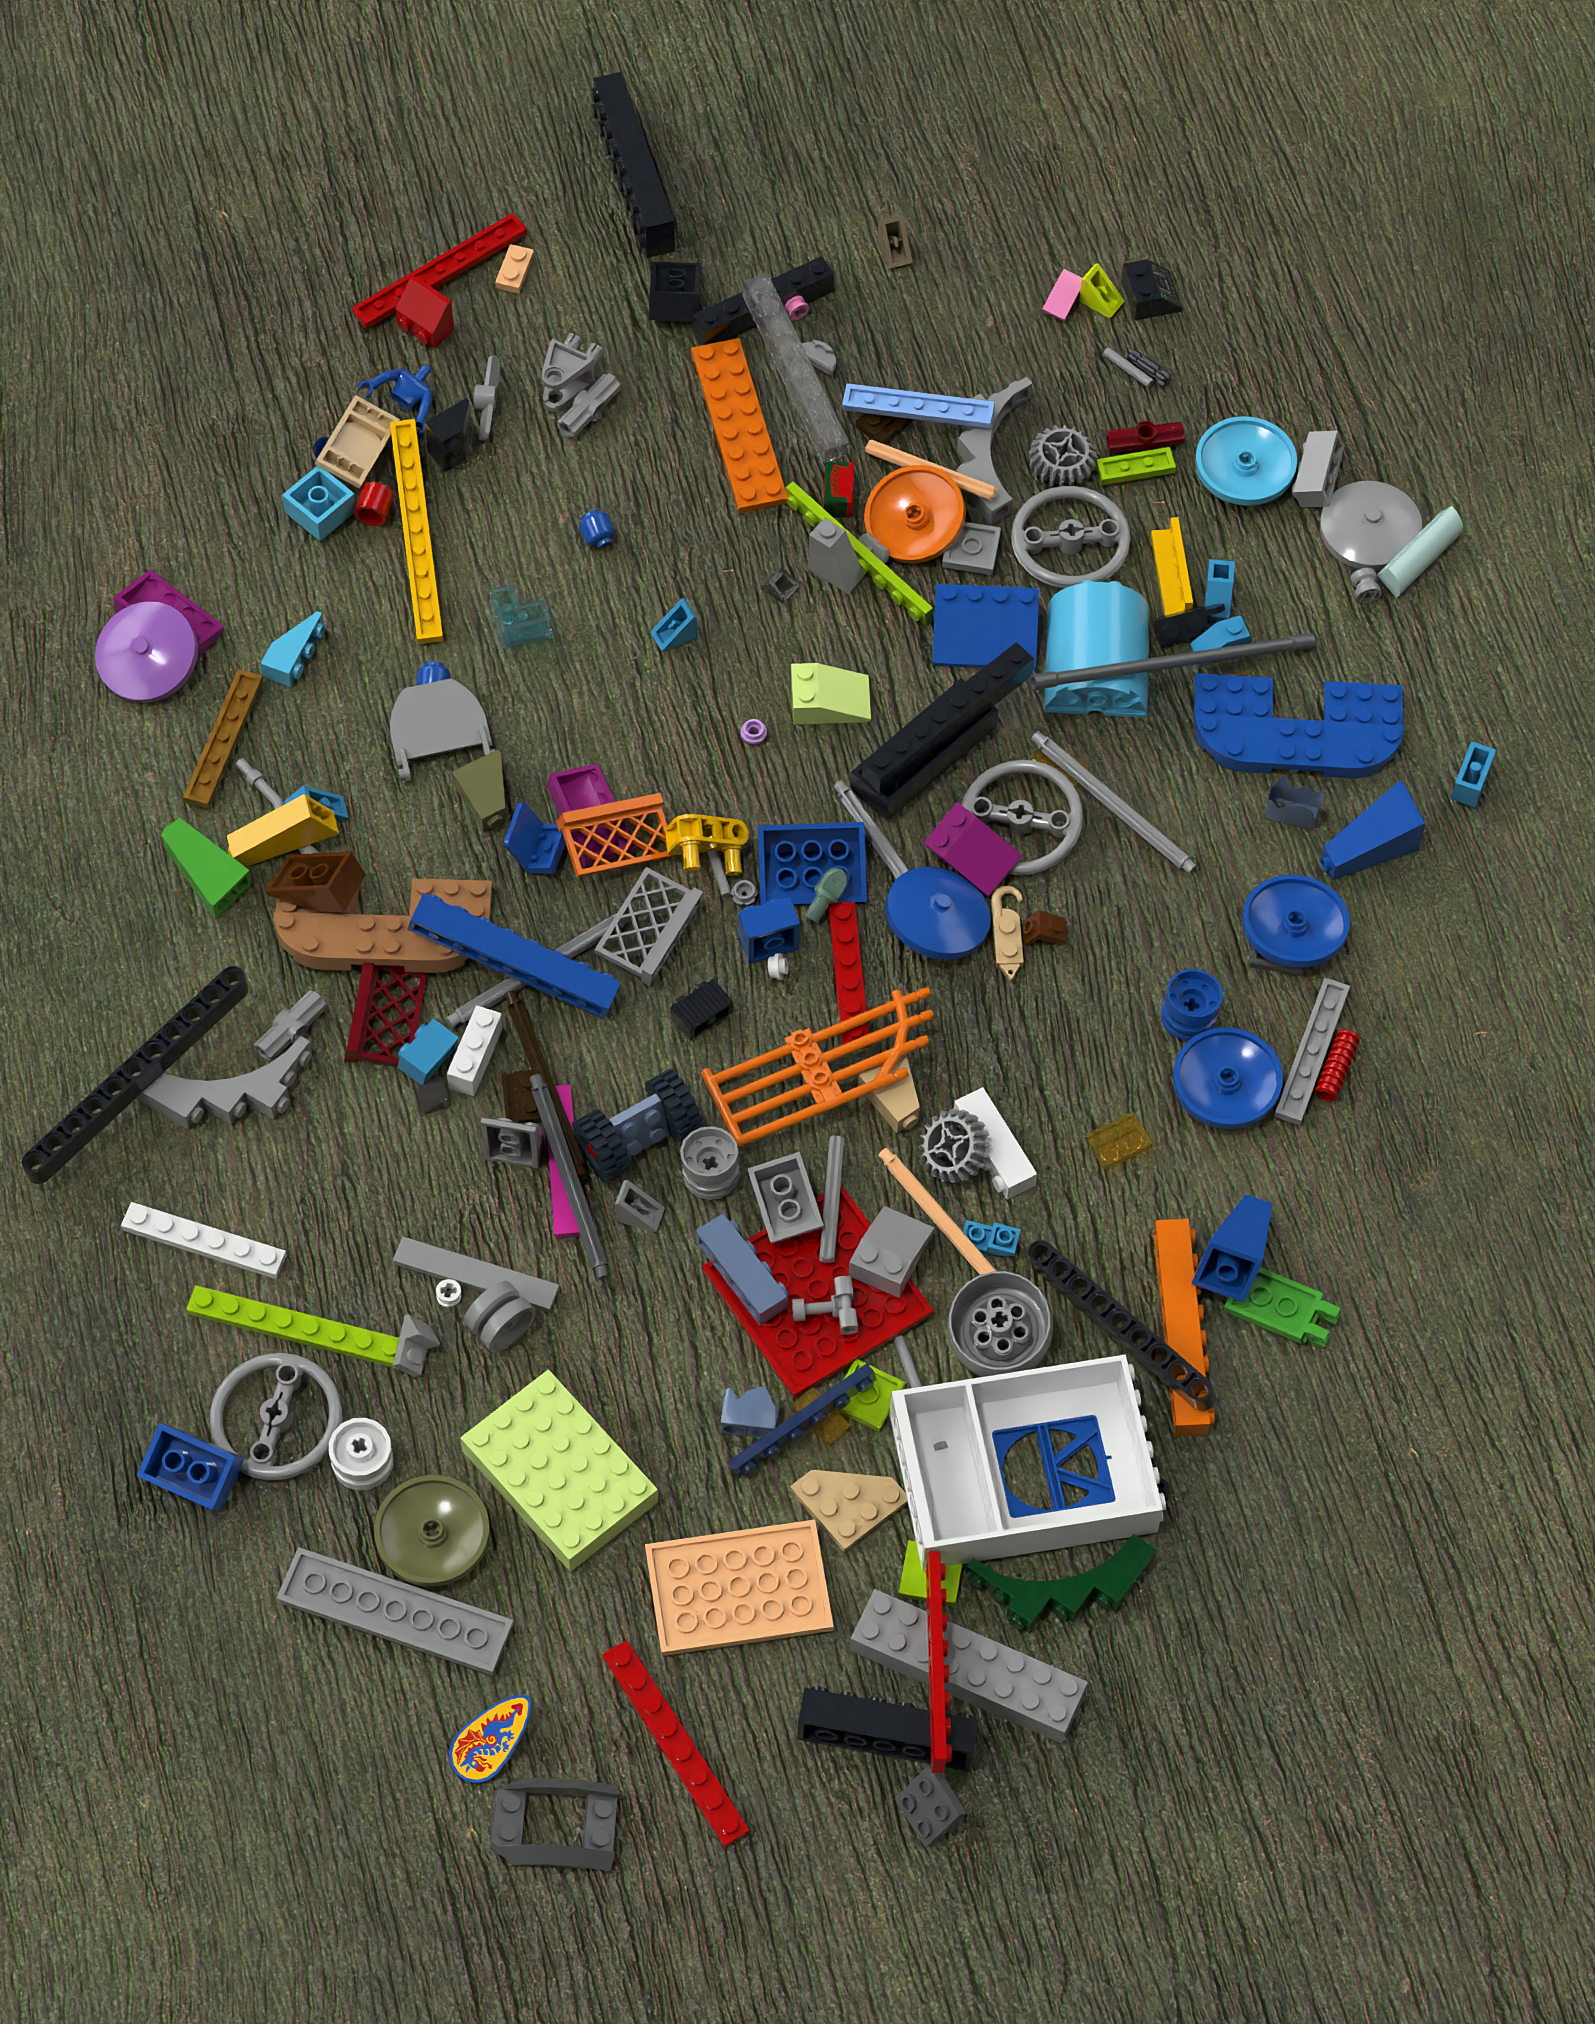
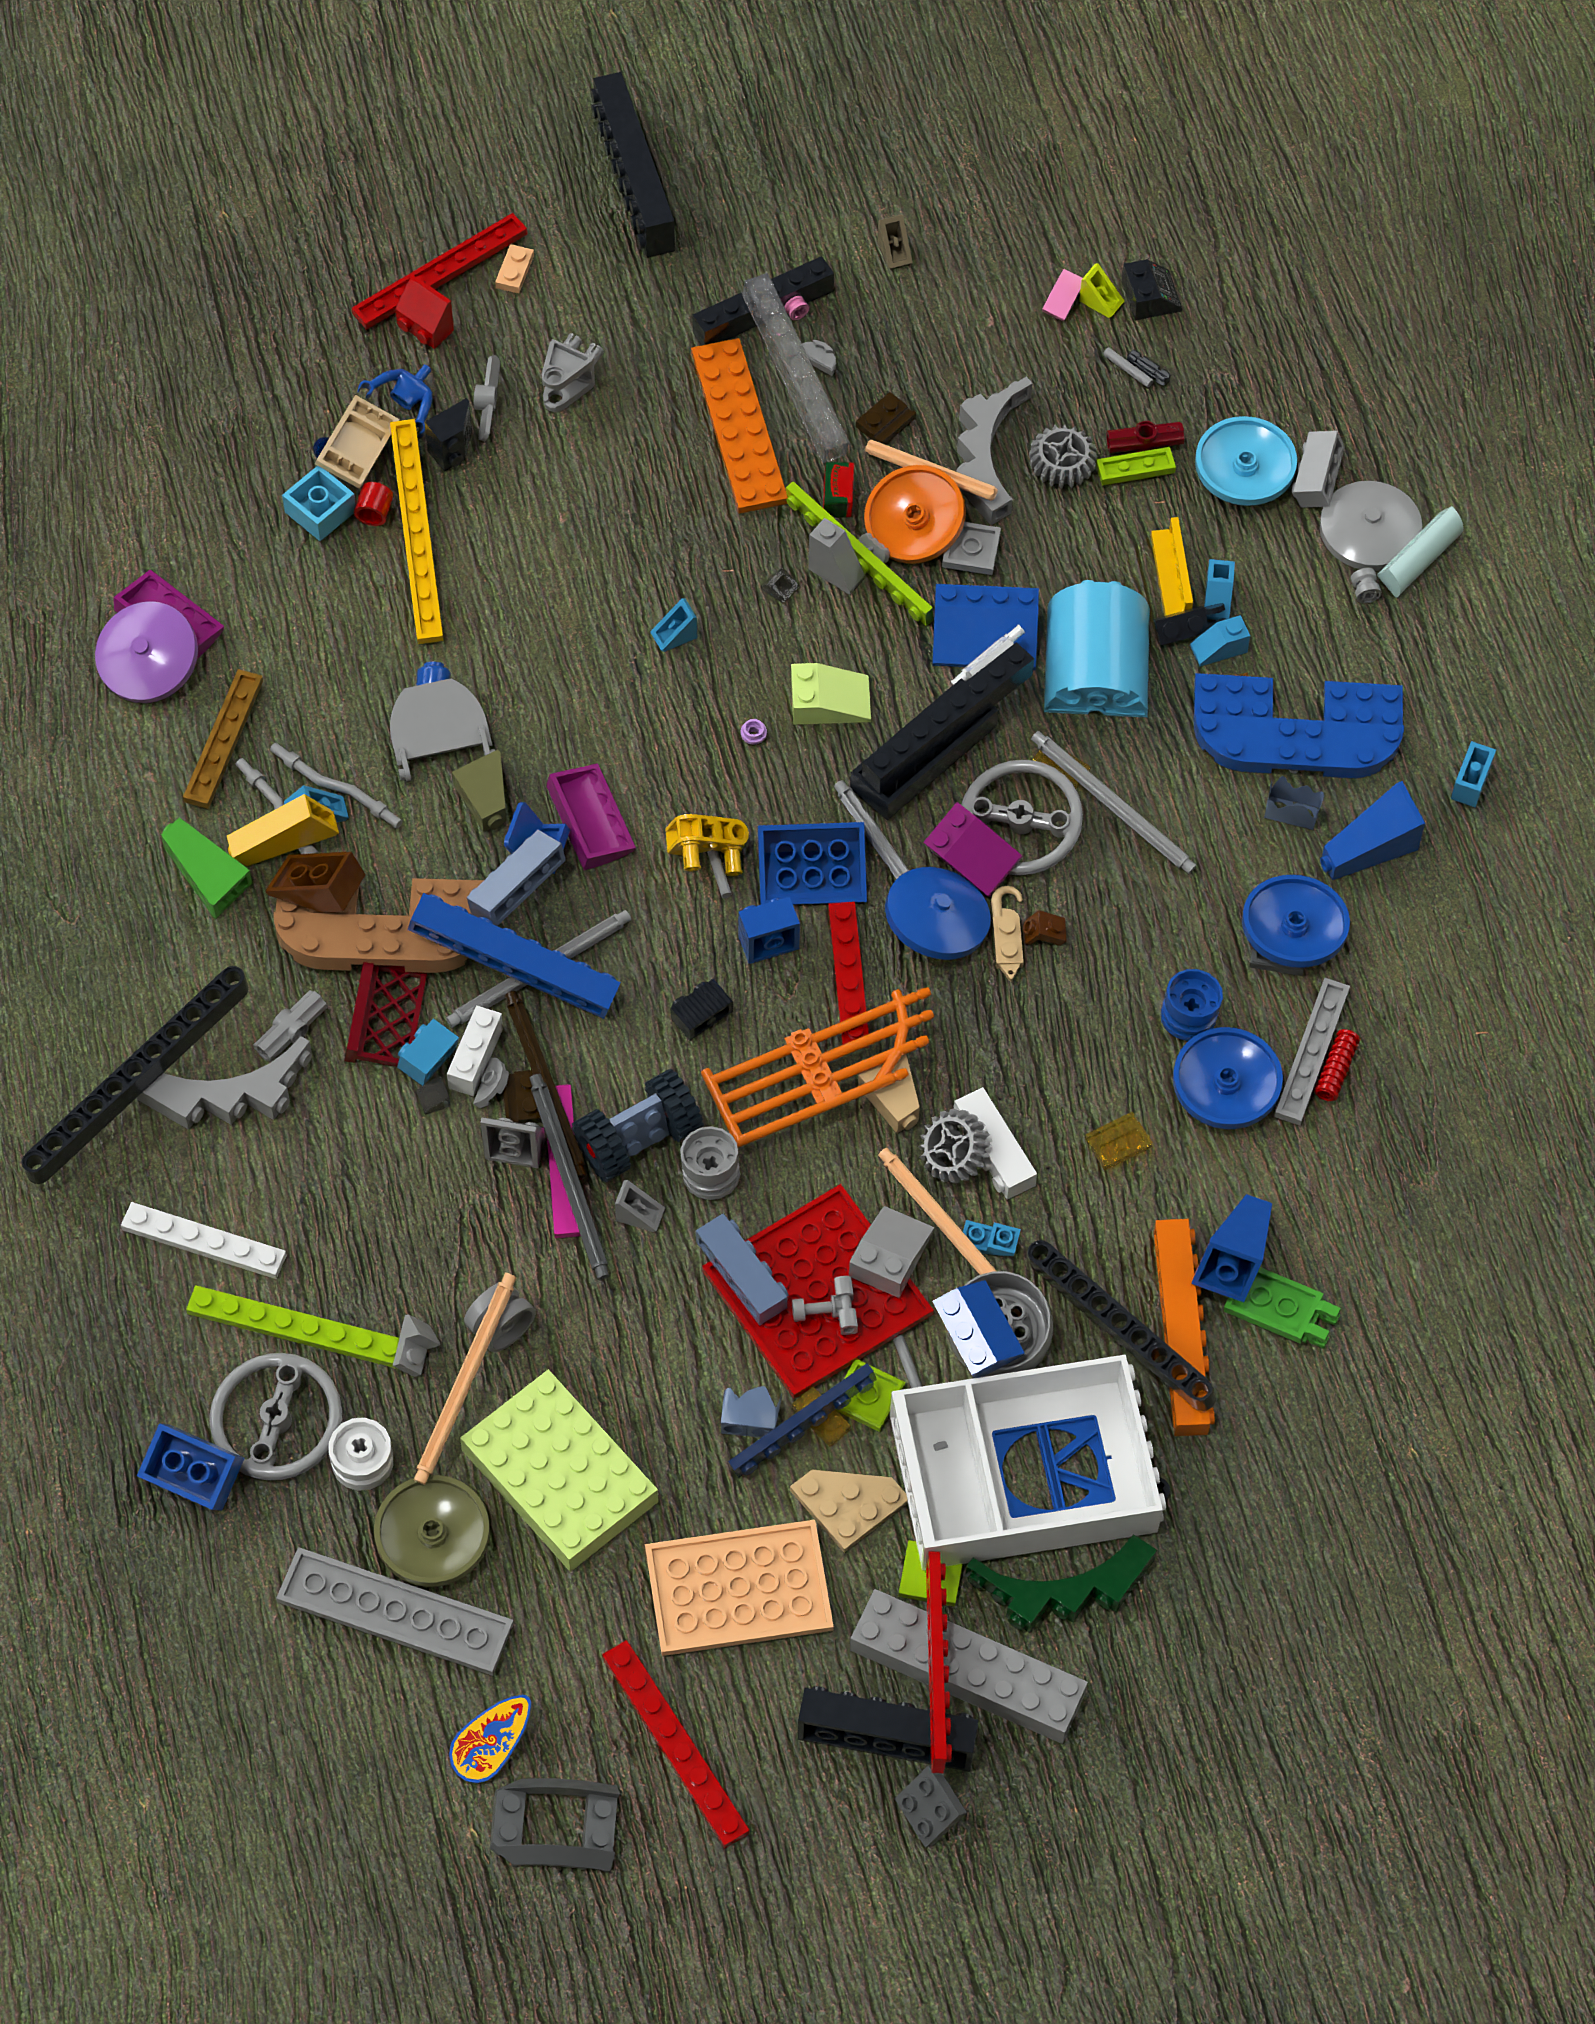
(288, 653): medium azure slope -> none
(377, 808): none -> light grey bar
(442, 1287): white bush -> none
(465, 1378): none -> light nougat piece
(472, 1272): light grey tile -> none
(492, 1082): none -> light grey plate
(516, 878): none -> brick
(517, 622): clear light blue brick -> none
(589, 405): light grey piece -> none
(597, 529): blue head -> none
(605, 815): orange fence -> none
(671, 930): light grey fence -> none
(674, 291): black slope -> none
(744, 887): light grey plate -> none
(777, 966): white plate -> none
(785, 1198): light grey slope -> none
(828, 891): sand green arm -> none
(831, 1199): light grey axle -> none
(918, 406): light blue plate -> none
(978, 1328): none -> blue slope
(990, 654): none -> white plate
(1052, 679): dark grey piece -> none
(1070, 535): light grey piece -> none

